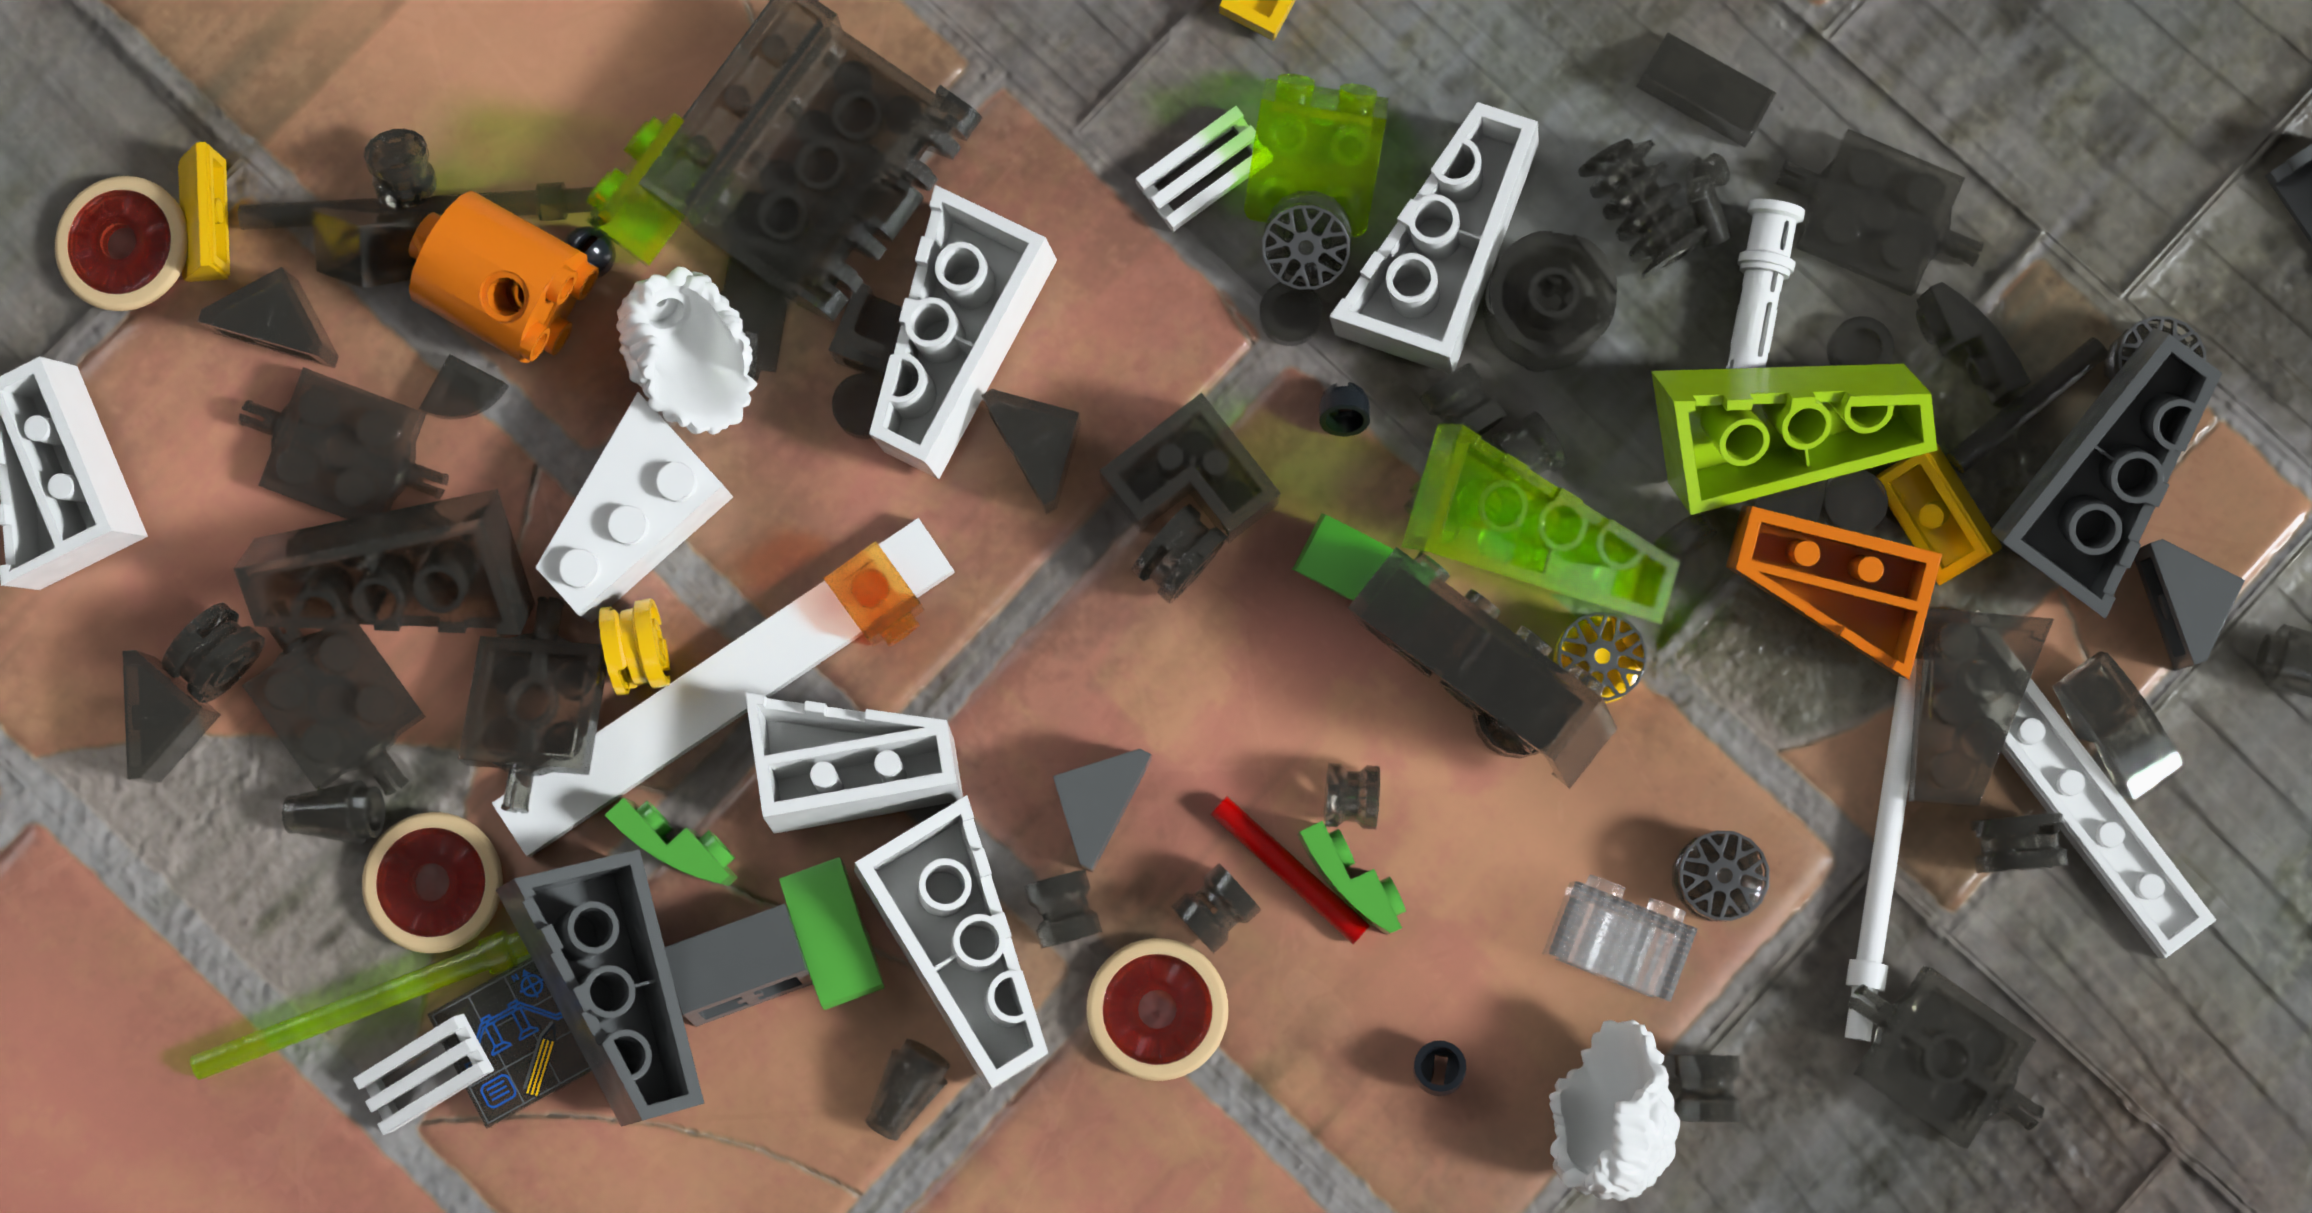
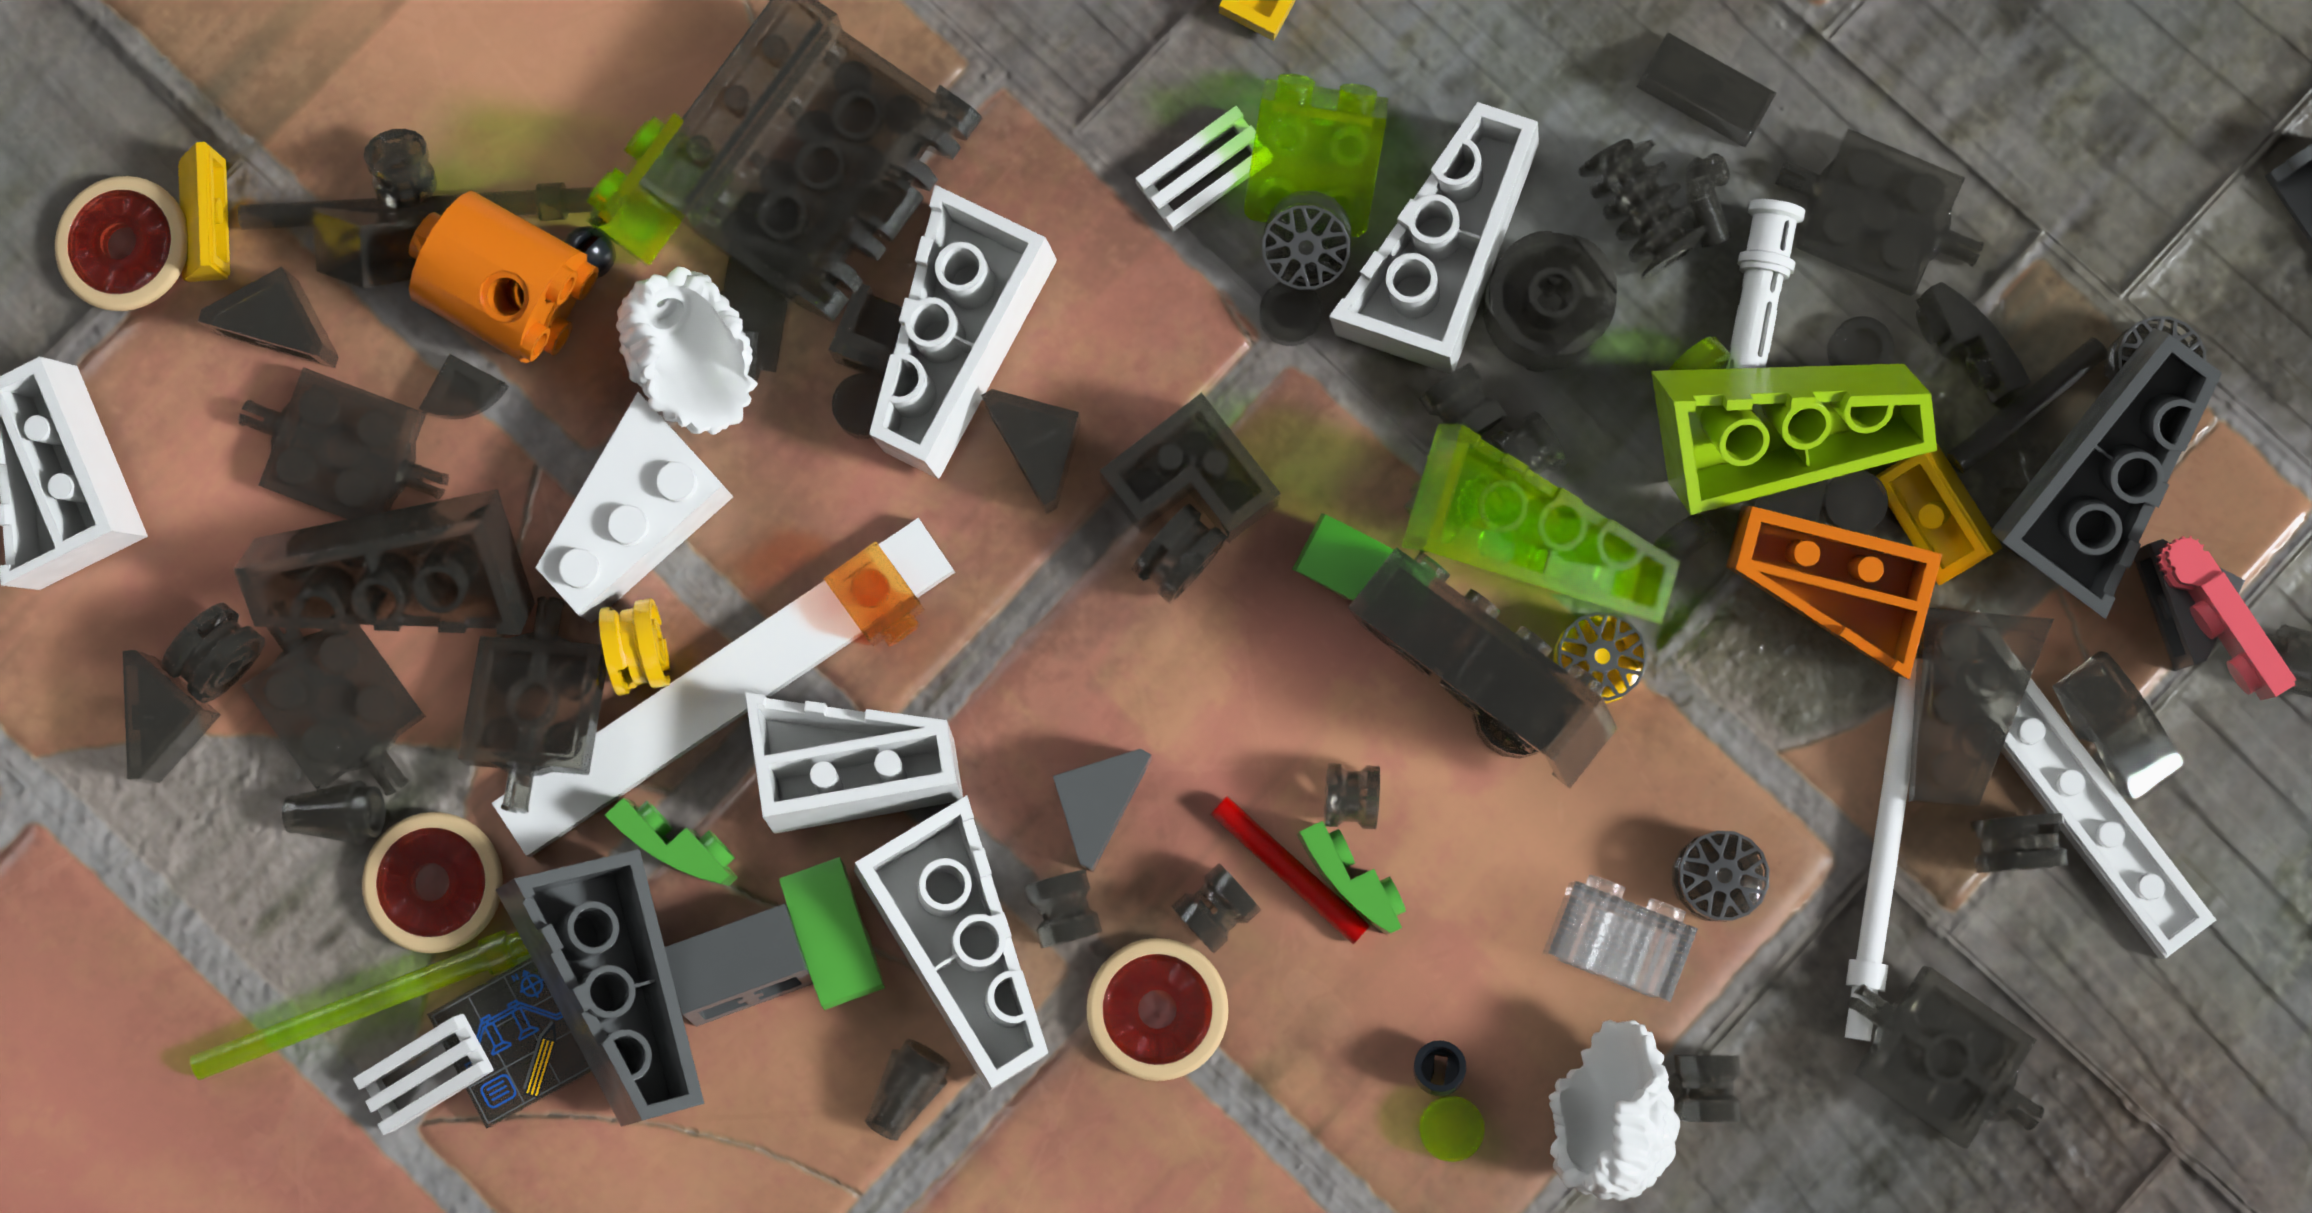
(1344, 422): black hinge -> none
(1451, 1128): none -> clear neon green tile
(1704, 355): none -> clear neon green tile
(2223, 613): none -> coral hinge

